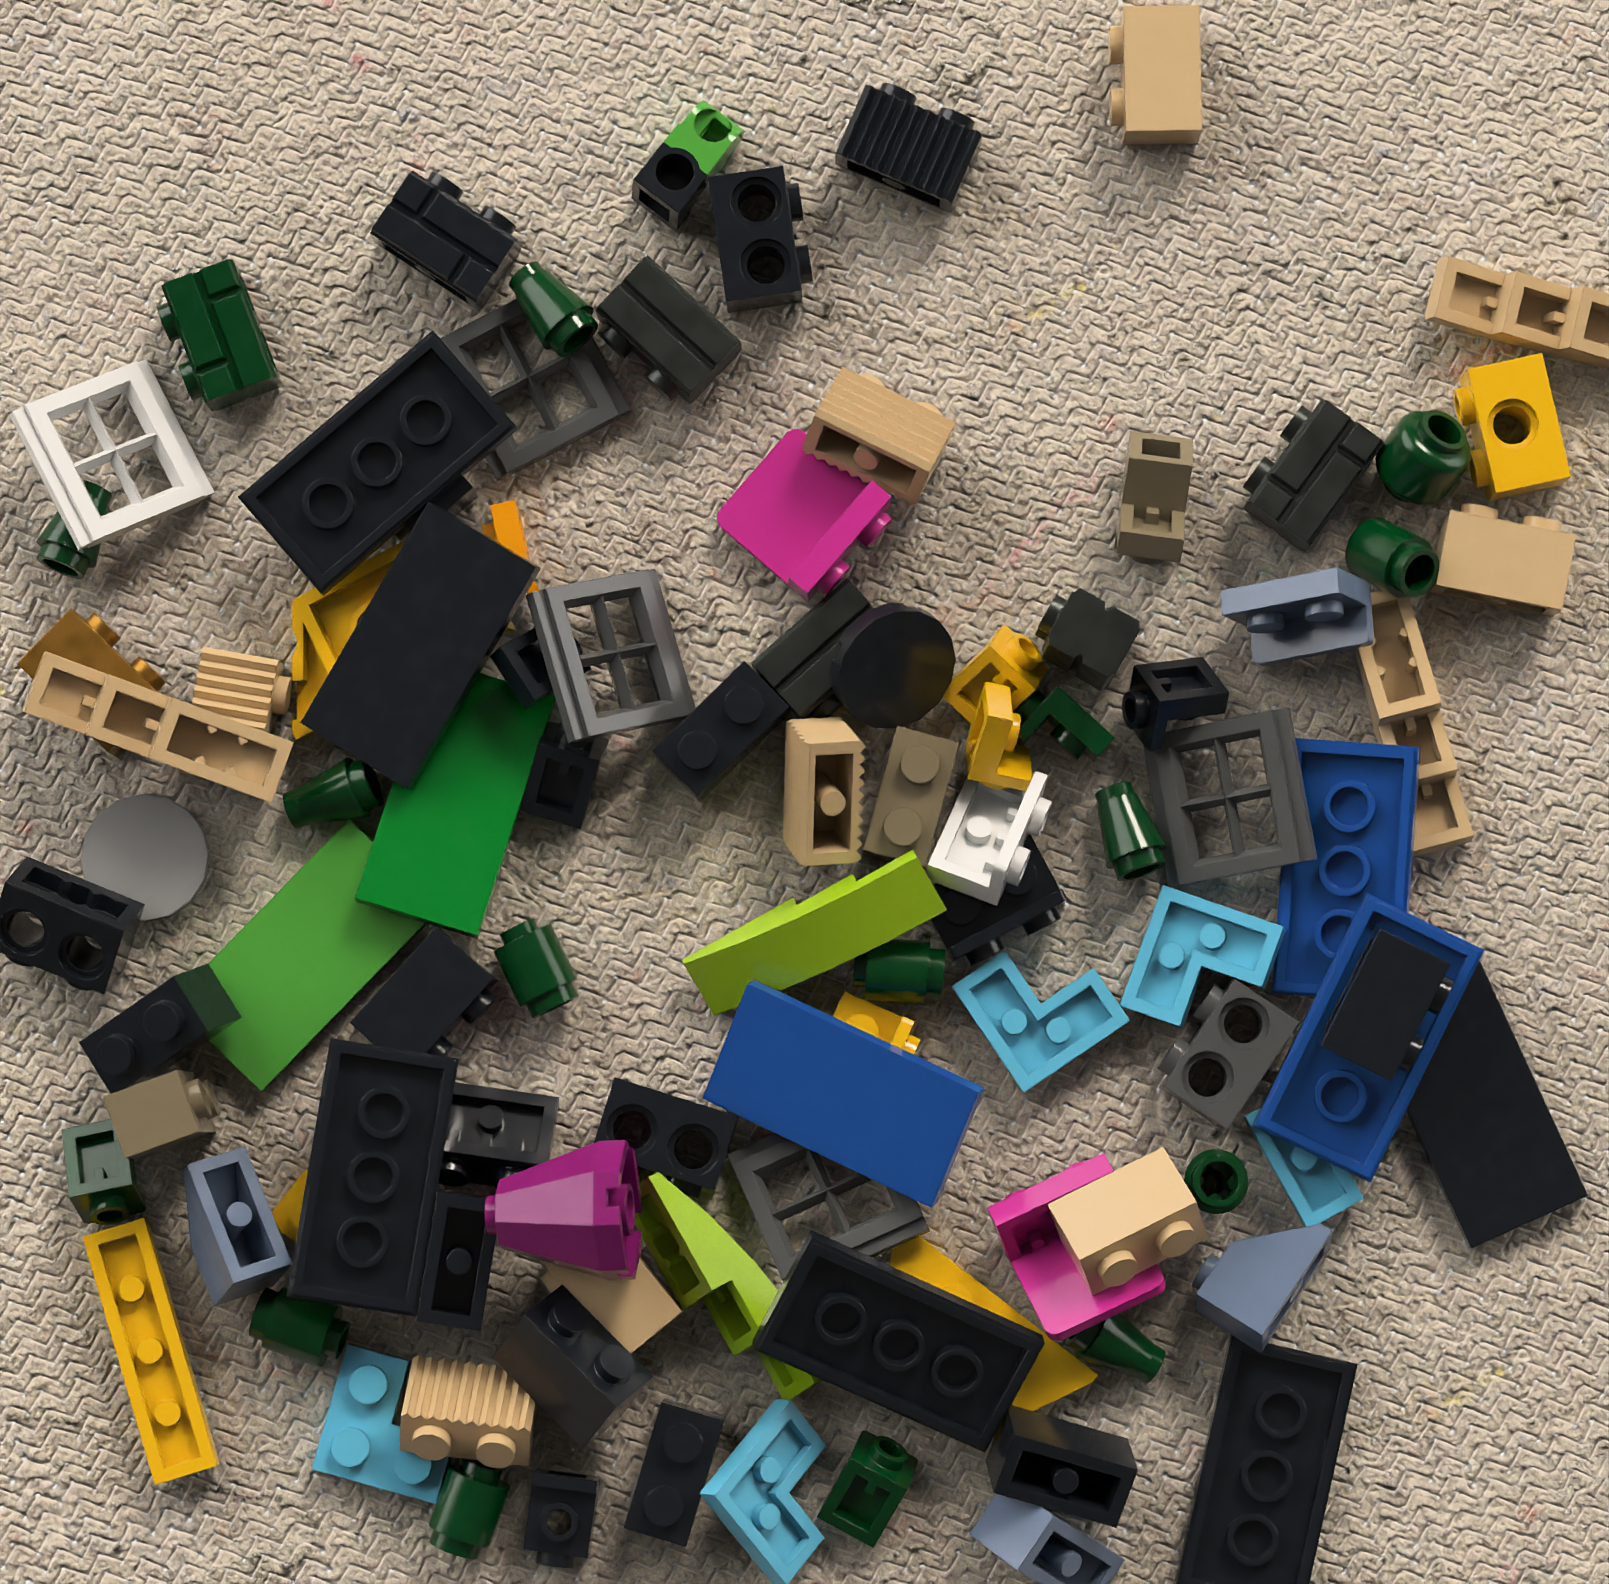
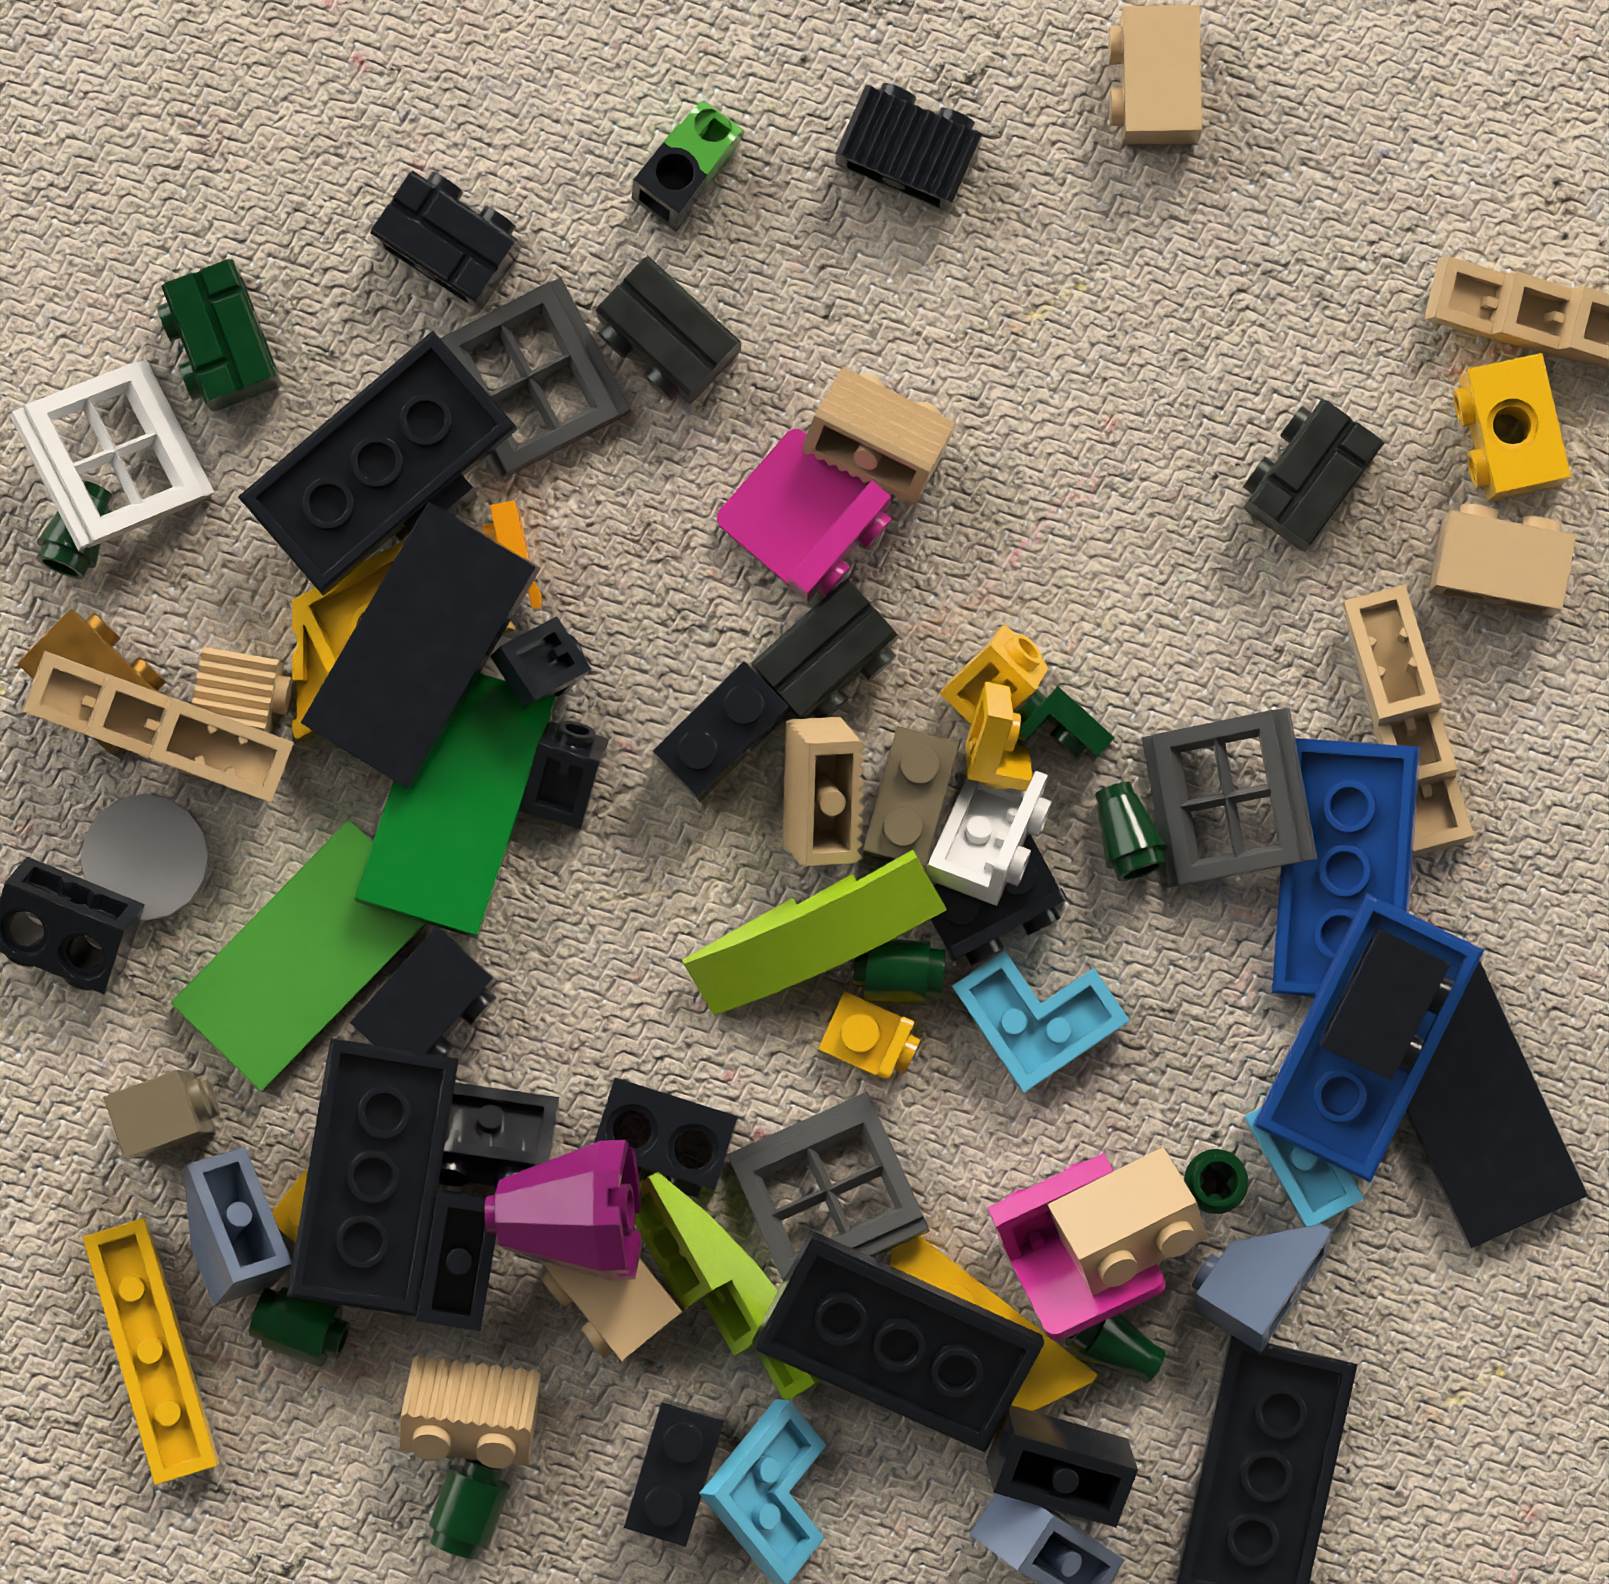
(98, 1176): bracket -> none
(160, 1029): black brick -> none
(336, 794): dark green cone -> none
(360, 1429): medium azure plate -> none
(536, 967): dark green brick -> none
(554, 310): dark green cone -> none
(566, 665): dark grey piece -> none
(568, 1492): black brick -> none
(572, 1366): black brick -> none
(745, 240): black brick -> none
(843, 1093): blue tile -> none
(869, 1487): dark green bracket -> none
(893, 665): black tile -> none
(1086, 637): pearl dark grey brick -> none
(1154, 498): dark tan brick -> none
(1171, 692): black bracket -> none
(1194, 936): medium azure plate -> none
(1240, 1063): dark grey brick -> none
(1302, 615): sand blue bracket -> none
(1392, 558): dark green brick -> none
(1423, 457): dark green head -> none

